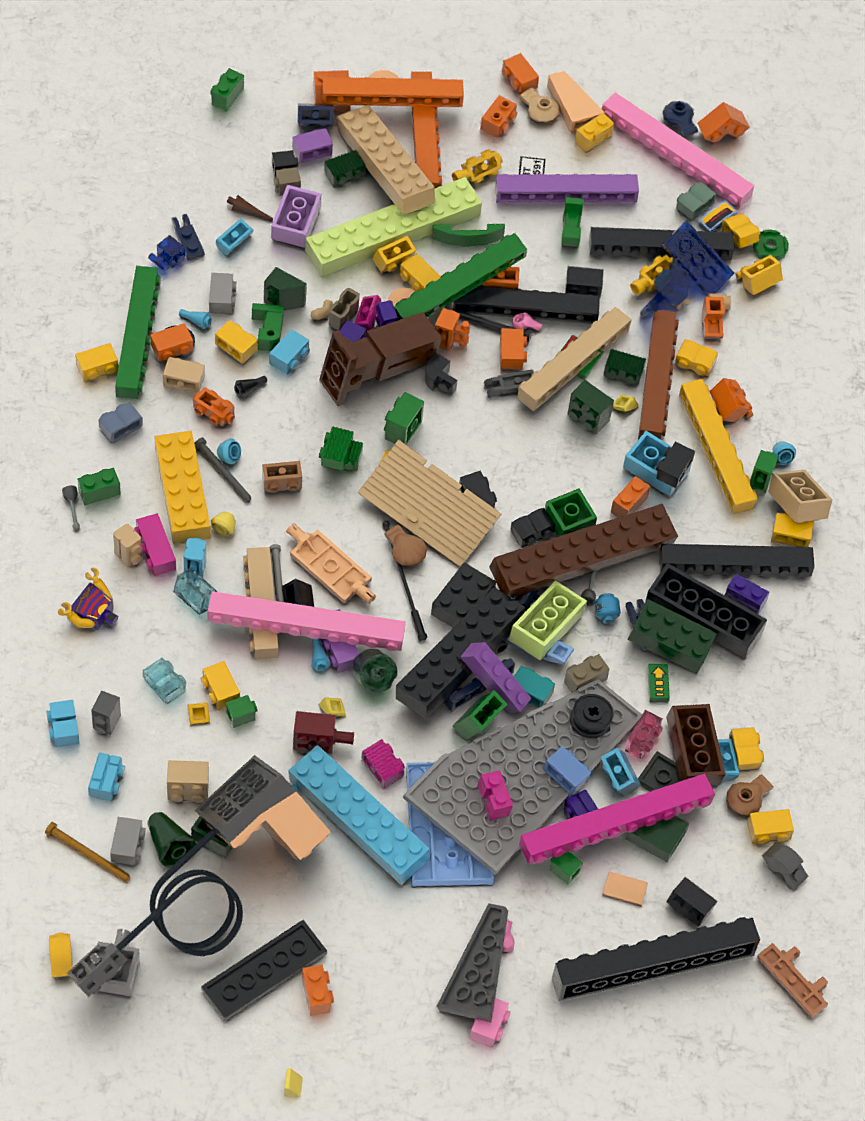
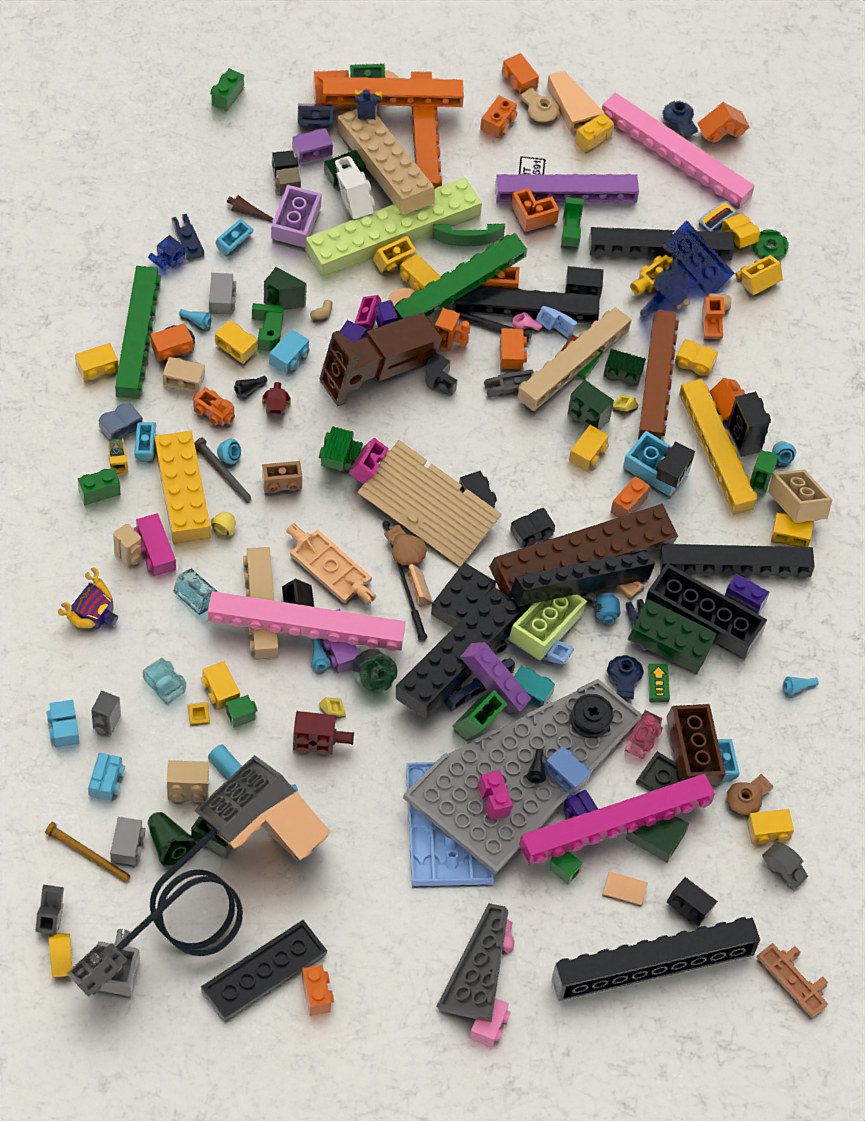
(50, 909): none -> dark grey brick
(70, 494): hinge -> none
(117, 455): none -> leg
(145, 441): none -> medium azure brick
(195, 555): medium azure brick -> none
(224, 761): none -> medium azure brick
(275, 549): light grey bar -> none
(276, 399): none -> dark red piece
(293, 1083): light yellow slope -> none
(344, 308): dark tan brick -> none
(354, 188): none -> white brick
(359, 814): medium azure brick -> none
(367, 70): none -> green brick
(367, 103): none -> dark blue piece
(368, 460): none -> dark pink brick
(383, 763): dark pink brick -> none
(404, 418): green brick -> none
(419, 586): none -> light nougat slope
(479, 168): yellow brick -> none
(534, 213): none -> orange brick
(537, 772): none -> black cone
(552, 318): none -> light blue slope
(570, 512): green brick -> none
(582, 578): none -> black brick
(586, 672): dark tan brick -> none
(589, 447): none -> yellow brick
(621, 772): medium azure brick -> none
(625, 673): none -> dark blue animal
(631, 589): none -> light nougat tile
(696, 200): sand green brick -> none
(747, 748): yellow brick -> none
(748, 423): none -> black brick
(794, 684): none -> medium azure cone

